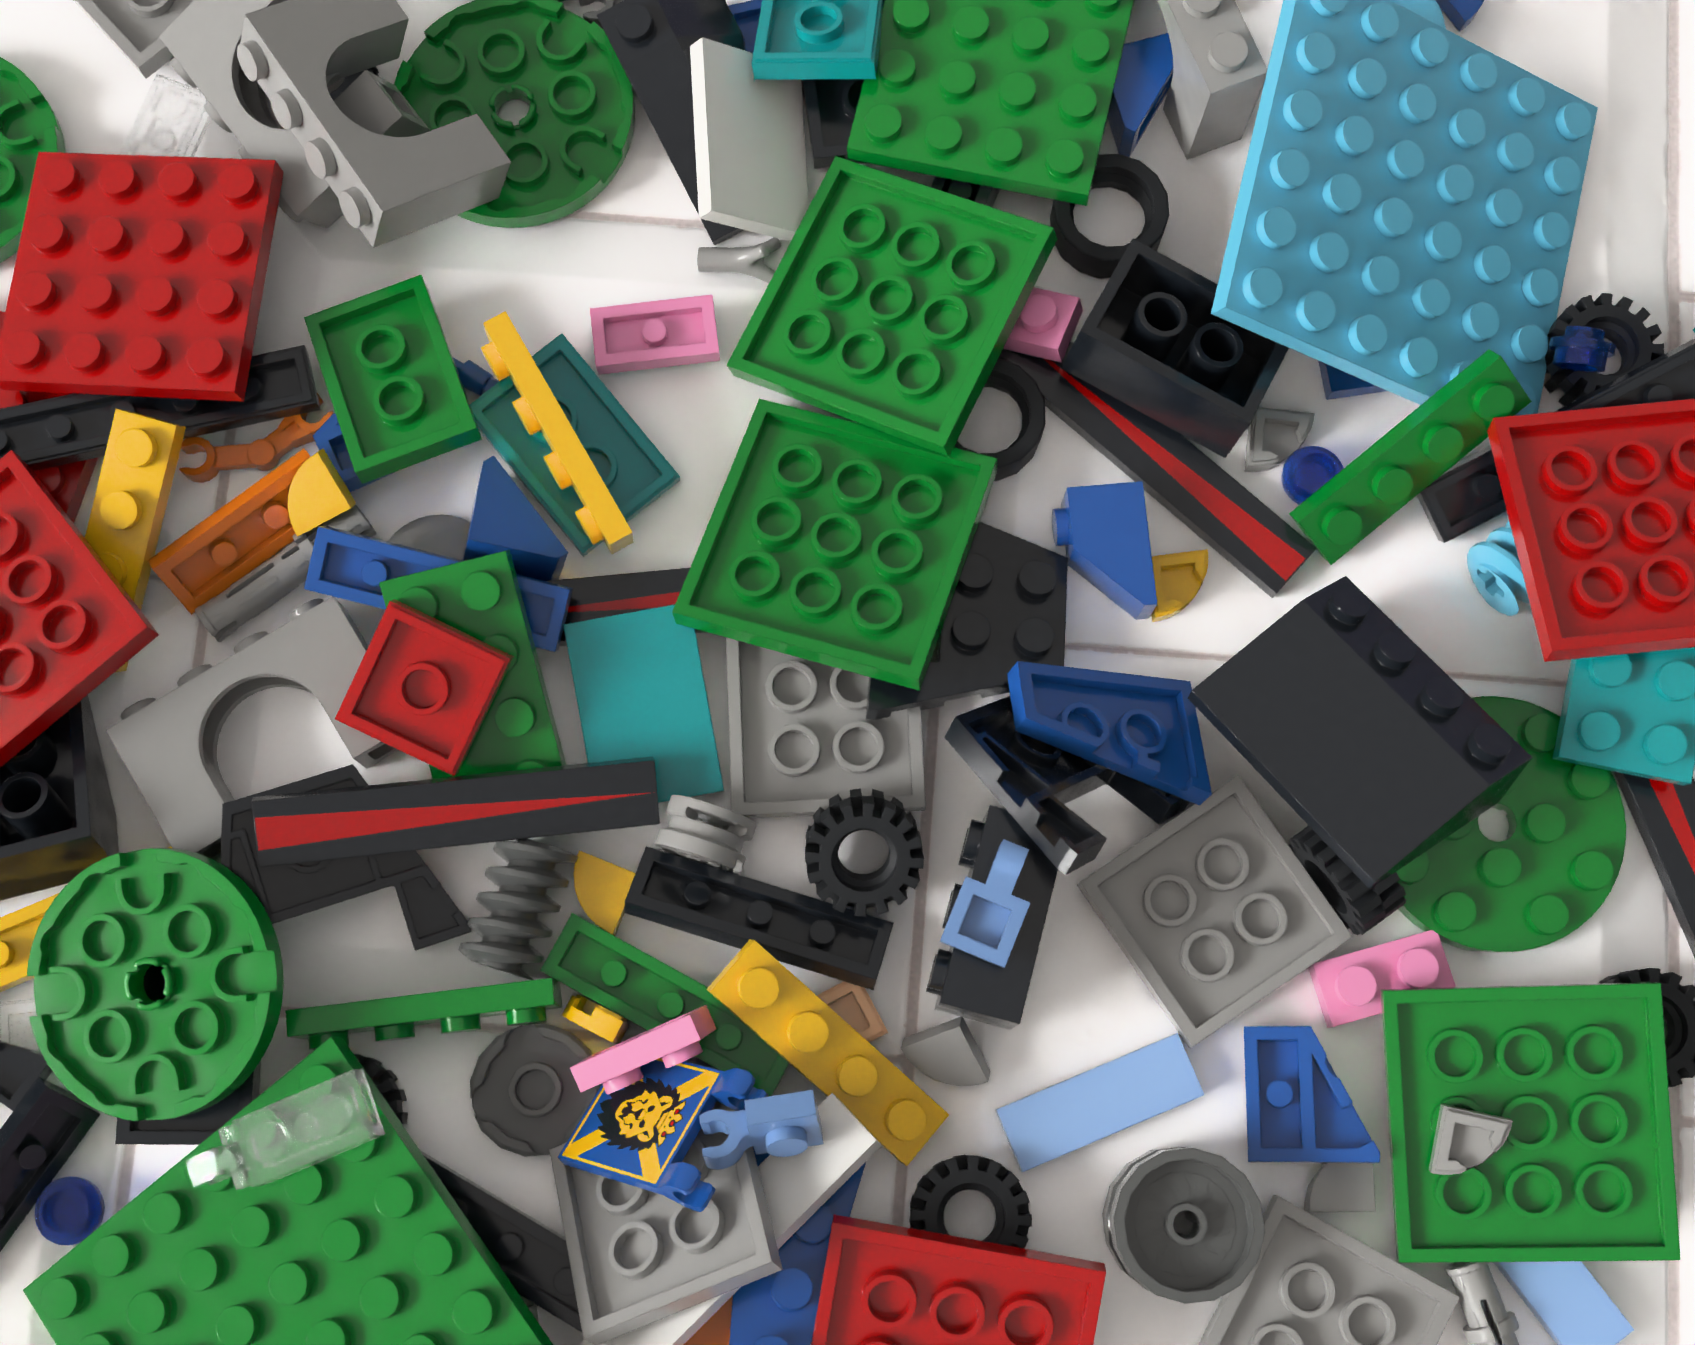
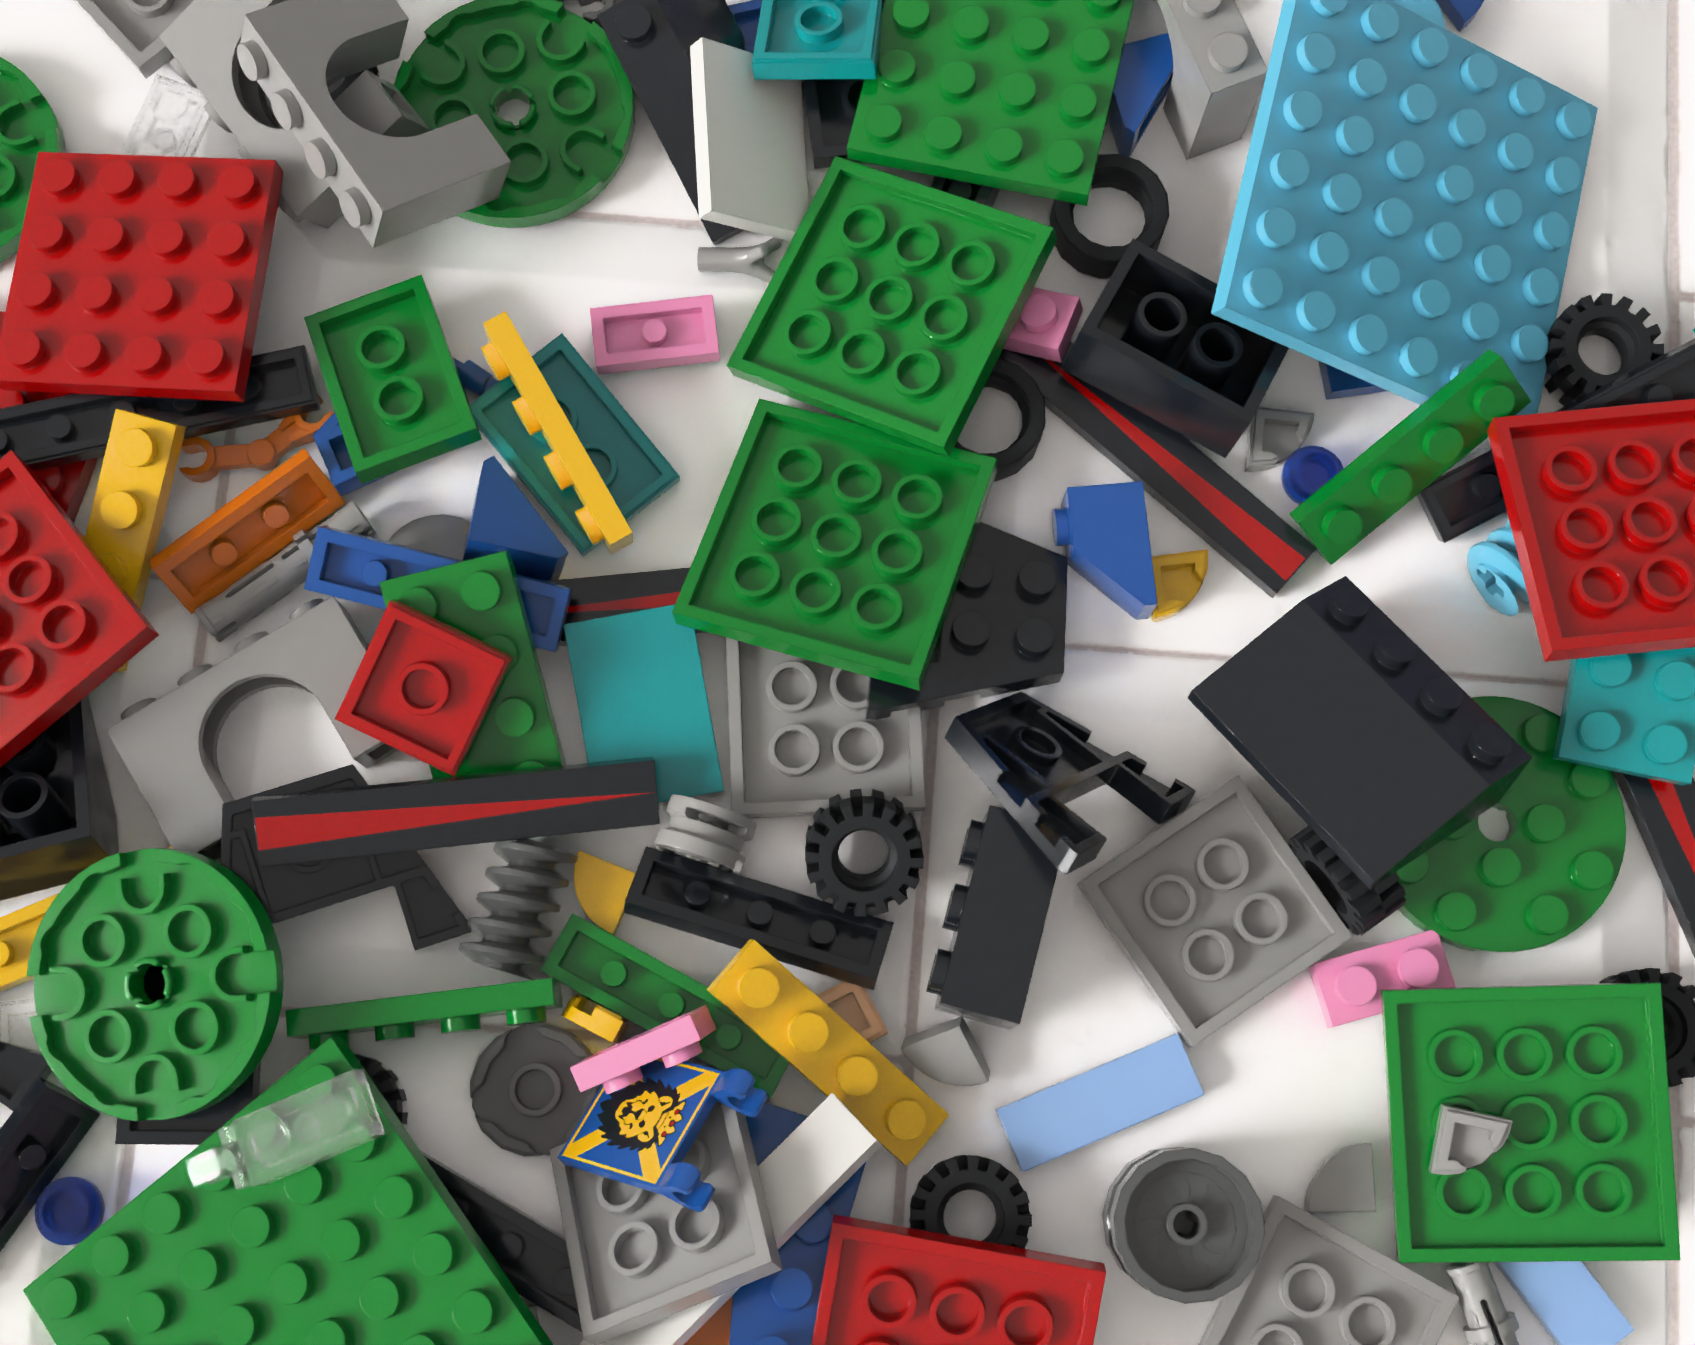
(317, 494): yellow tile -> none
(772, 1124): medium blue plate -> none
(987, 915): medium blue plate -> none
(1117, 721): blue wing -> none
(1298, 1103): blue wing -> none
(1582, 349): clear blue plate -> none

